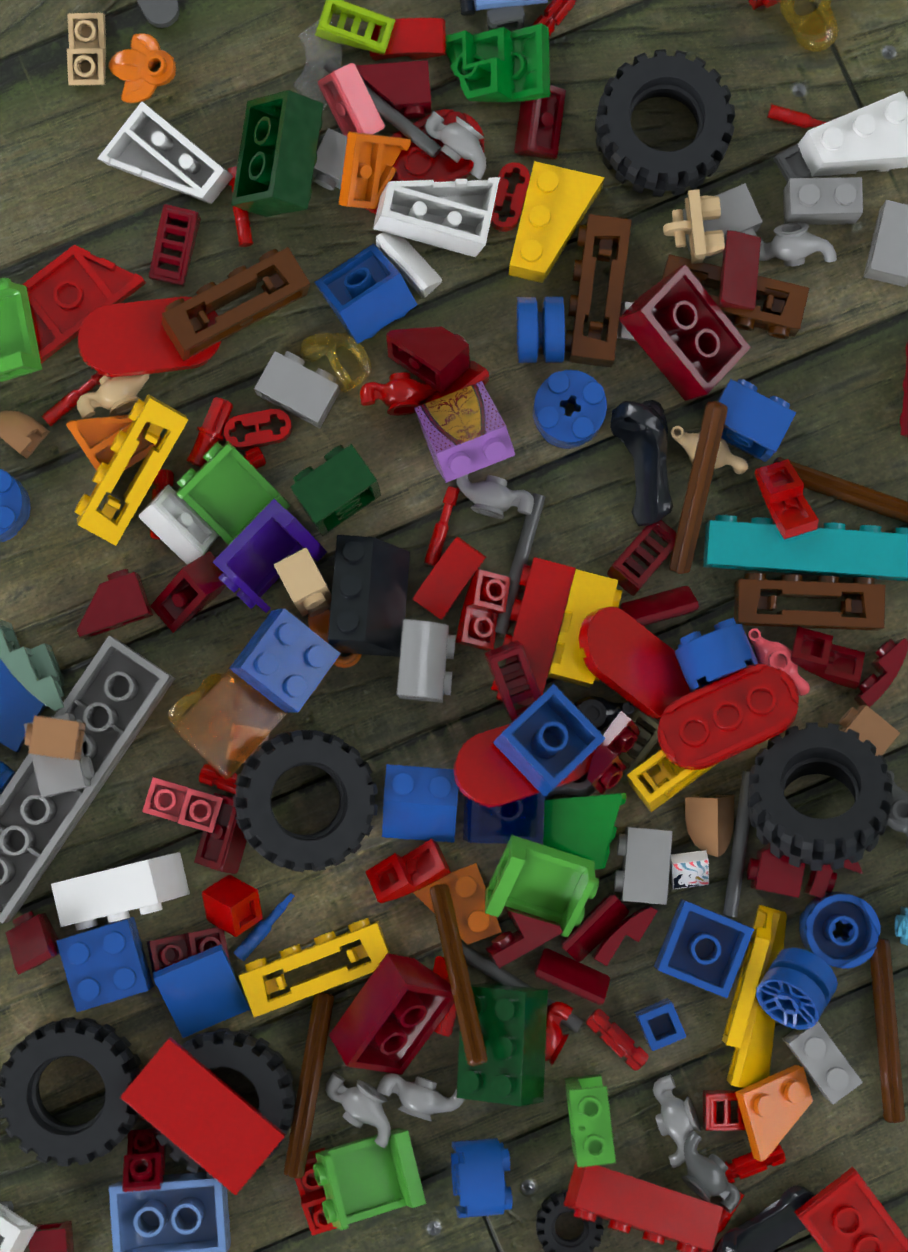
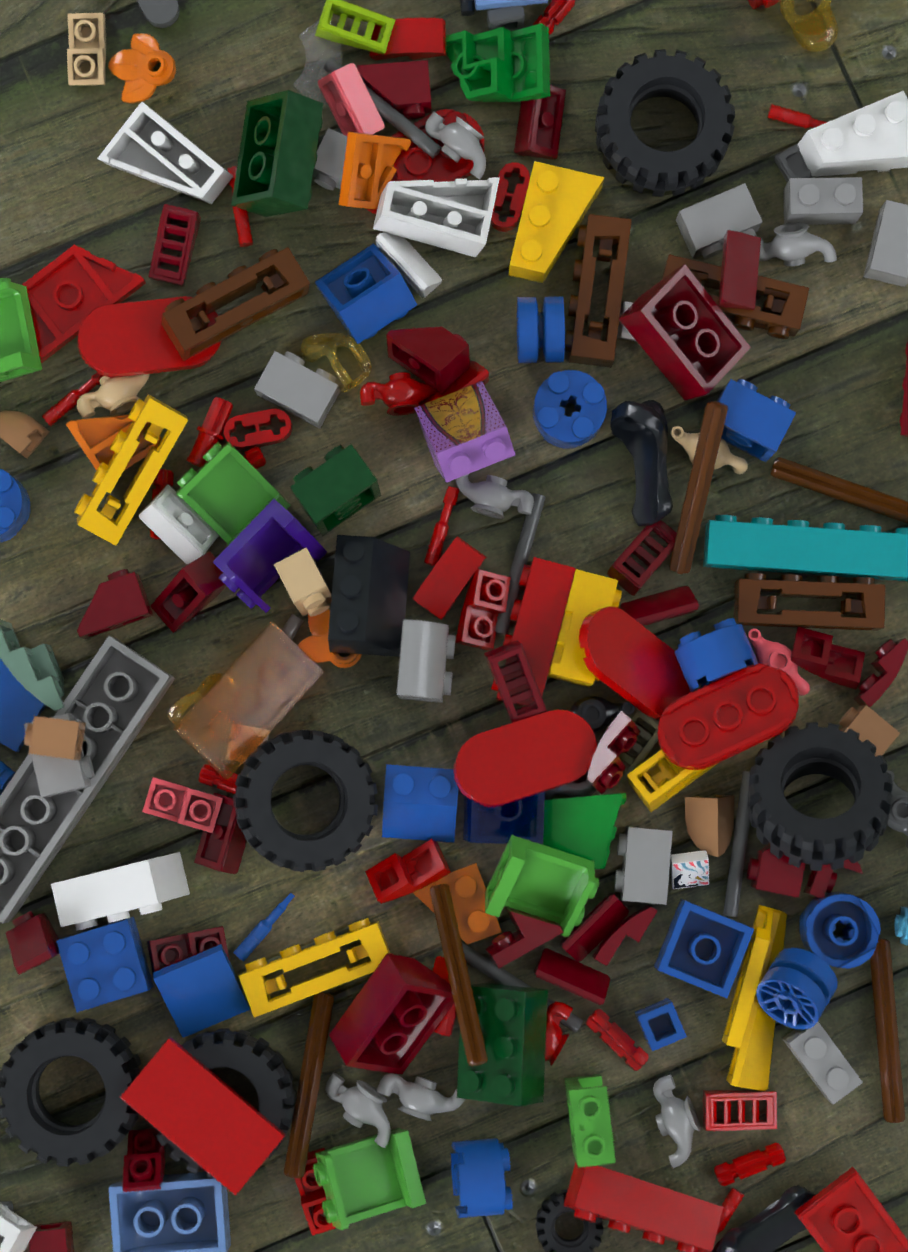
(232, 905): red panel -> none
(285, 661): blue brick -> none
(549, 740): blue brick -> none
(700, 242): tan hips -> none
(707, 1175): dark grey piece -> none
(773, 1108): orange wing -> none
(785, 499): red slope -> none

